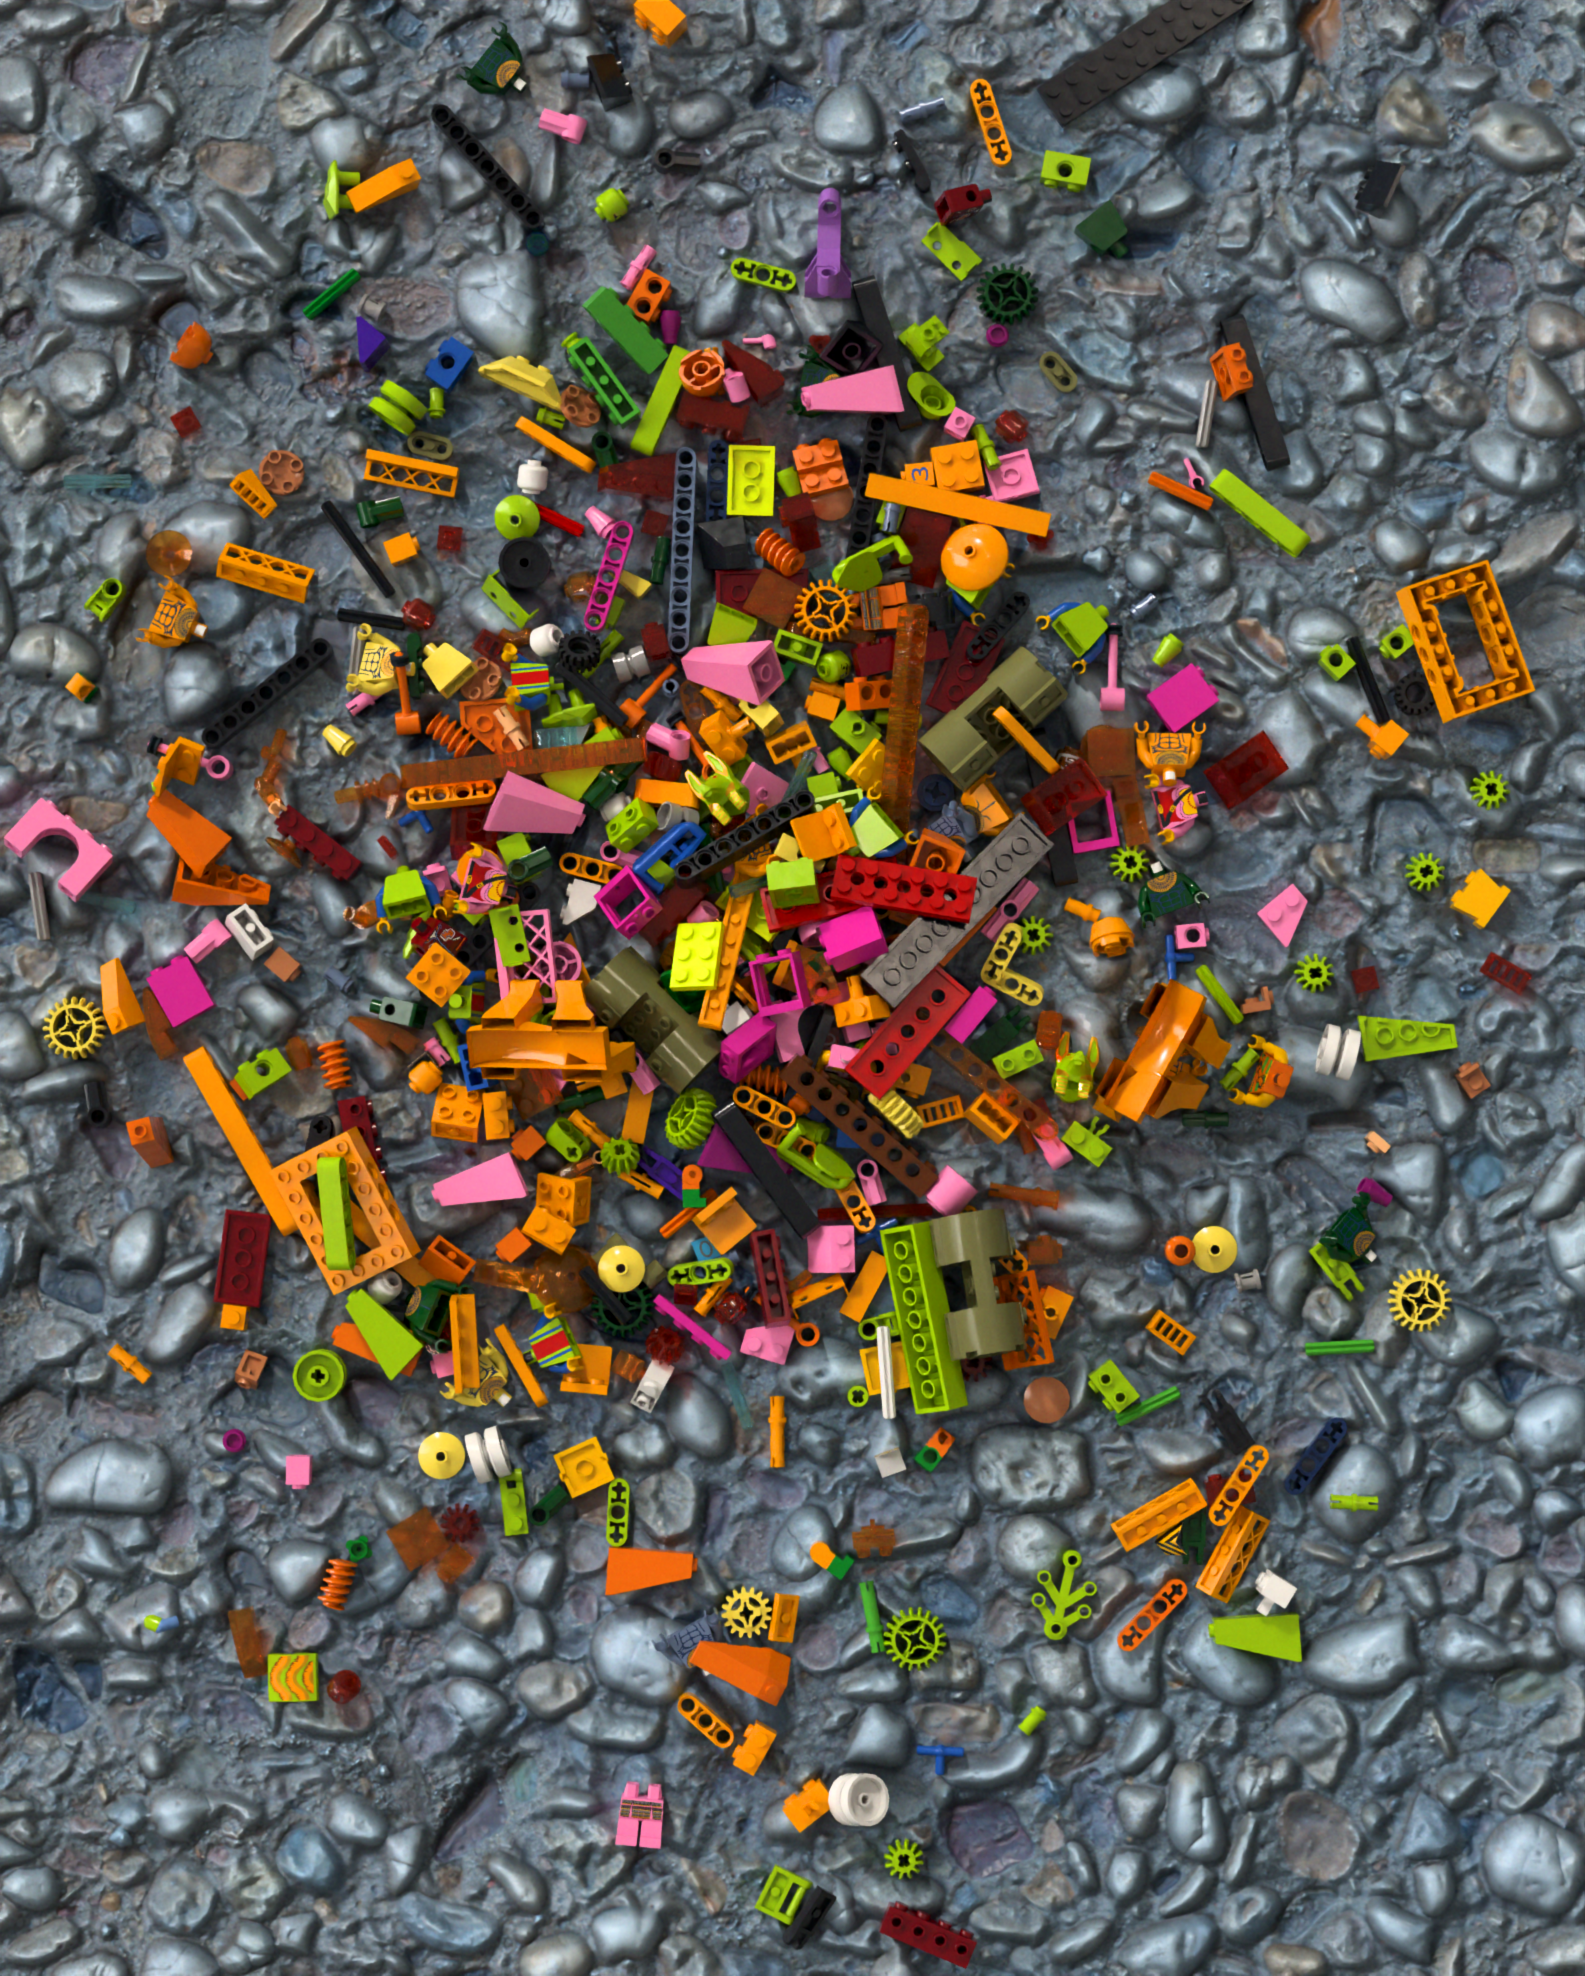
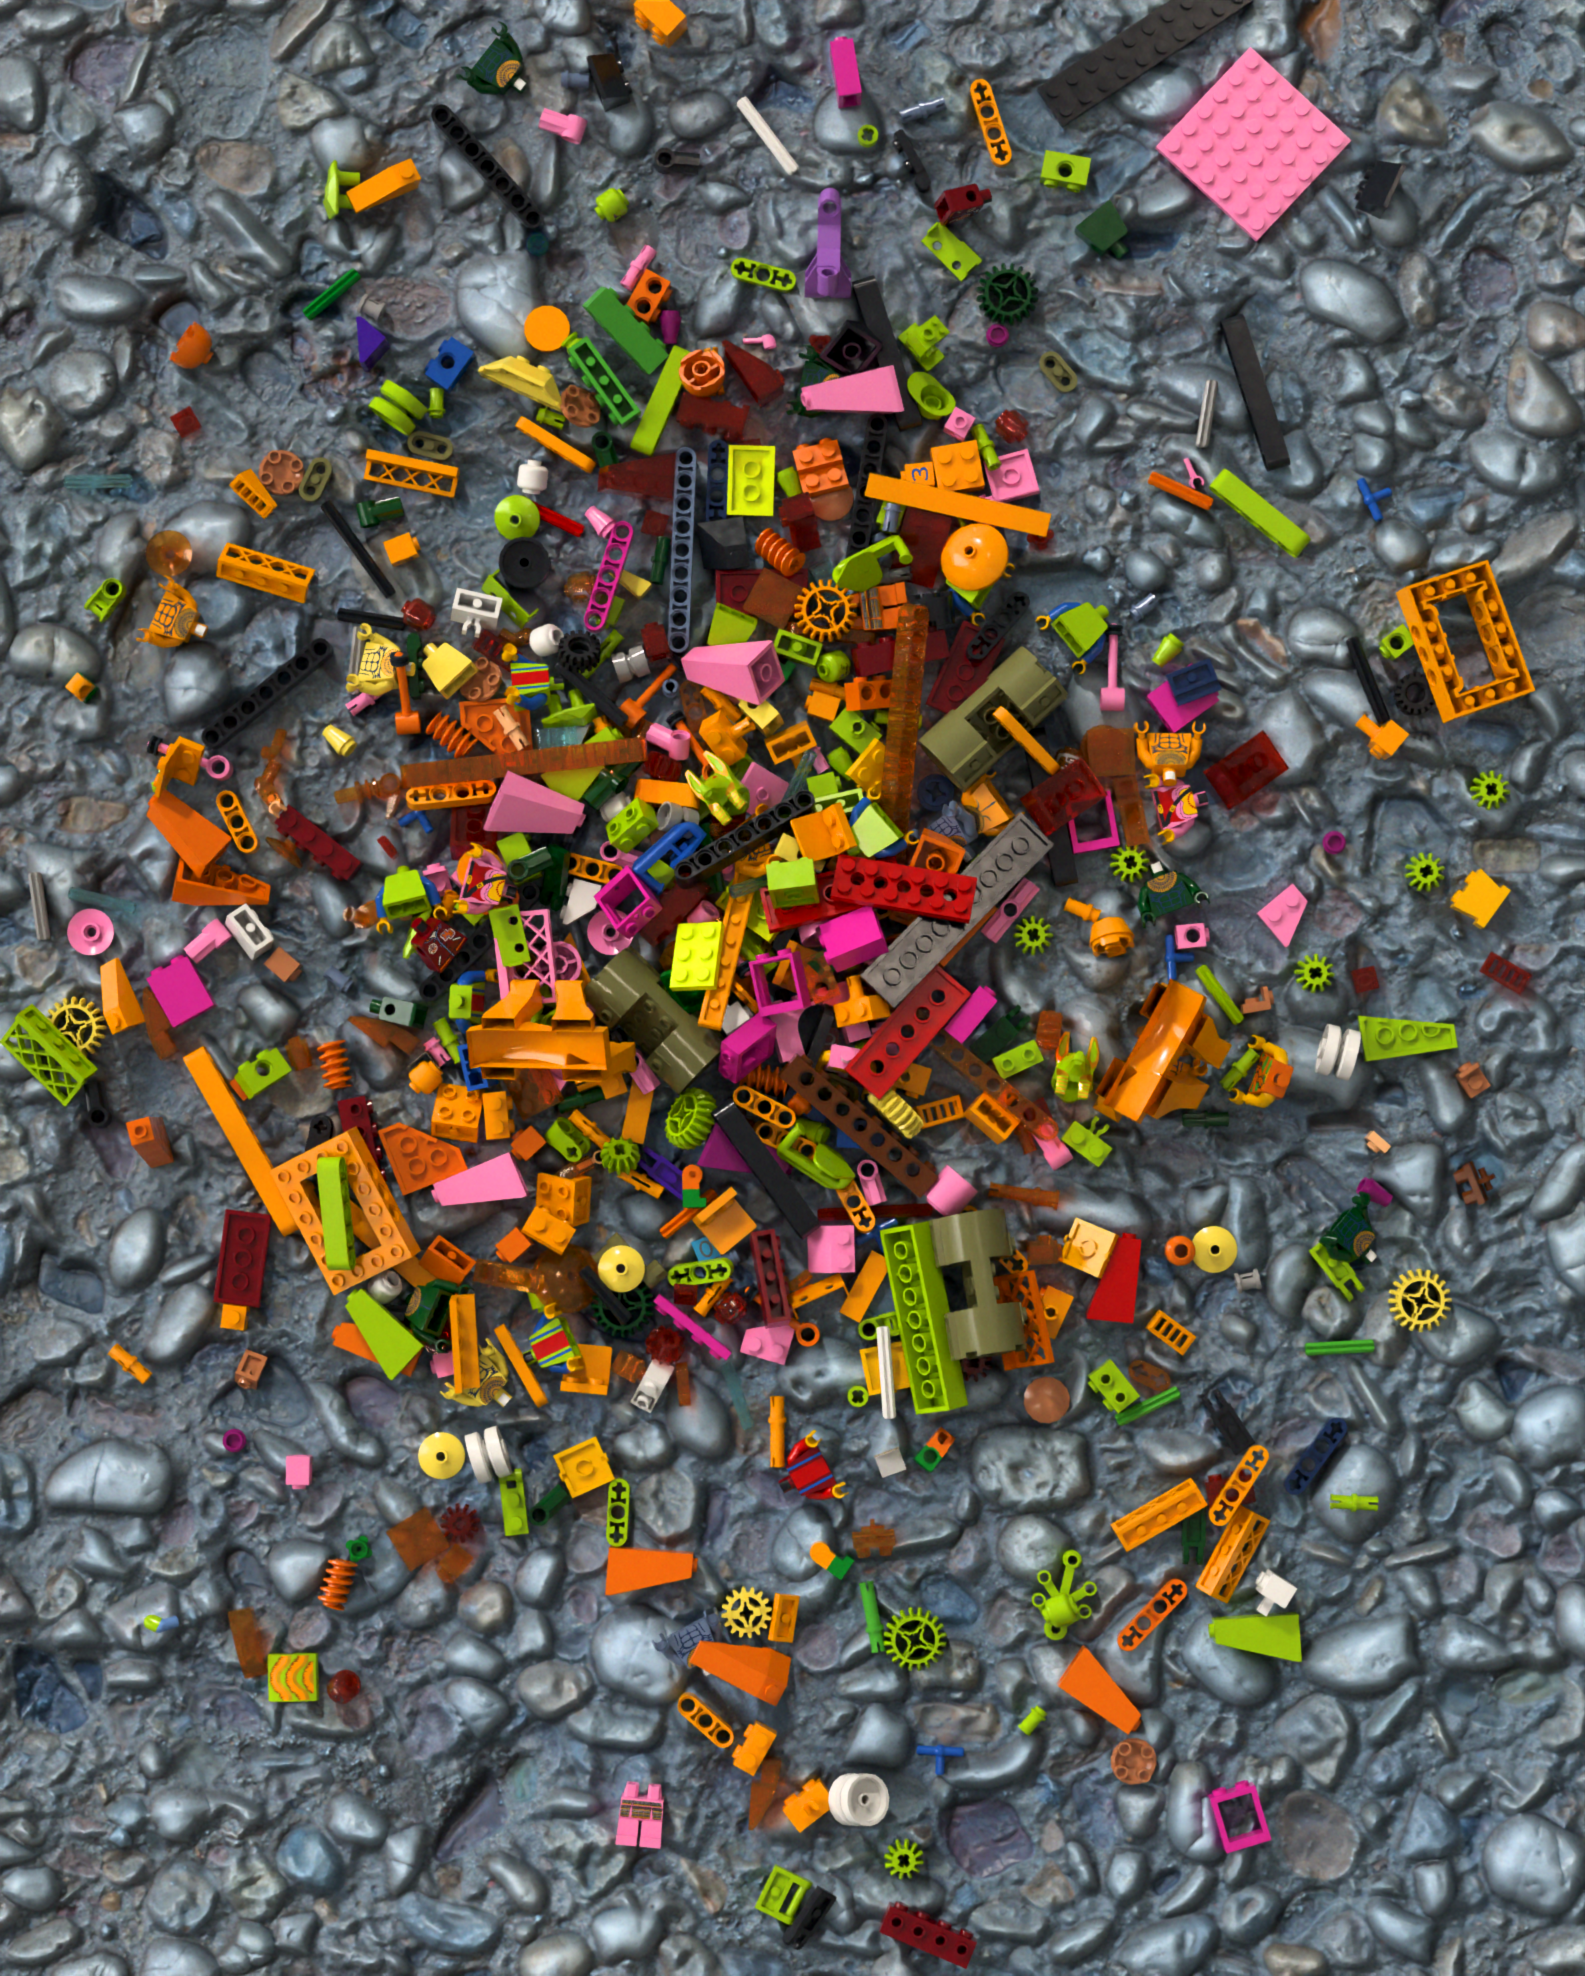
(44, 821): bright pink arch -> none
(55, 1047): none -> lime fence
(80, 926): none -> bright pink dish
(230, 814): none -> light orange beam
(306, 1377): lime wheel -> none
(315, 480): none -> olive plate
(419, 1158): none -> orange plate
(438, 974): light orange bracket -> none
(449, 538): clear red tile -> none
(476, 610): none -> white brick
(546, 328): none -> light orange tile
(555, 878): none -> dark green hinge
(598, 935): none -> bright pink dish
(683, 1384): none -> clear orange beam
(735, 385): bright pink piece -> none
(763, 1790): none -> clear orange slope
(767, 135): none -> white axle
(810, 1472): none -> torso
(845, 72): none -> dark pink brick
(867, 144): none -> lime bush
(1003, 973): light yellow beam -> none
(1060, 1610): none -> lime head
(1088, 1247): none -> yellow plate
(1096, 1689): none -> orange slope
(1116, 1290): none -> red slope
(1133, 1761): none -> nougat dish
(1146, 1379): none -> clear orange beam
(1167, 1540): sticker -> none
(1193, 682): none -> dark blue plate
(1231, 371): orange plate -> none
(1247, 1839): none -> dark pink window
(1253, 144): none -> bright pink plate
(1334, 842): none -> magenta plate
(1345, 665): lime brick -> none
(1371, 499): none -> blue piece
(1477, 1193): none -> reddish brown hips

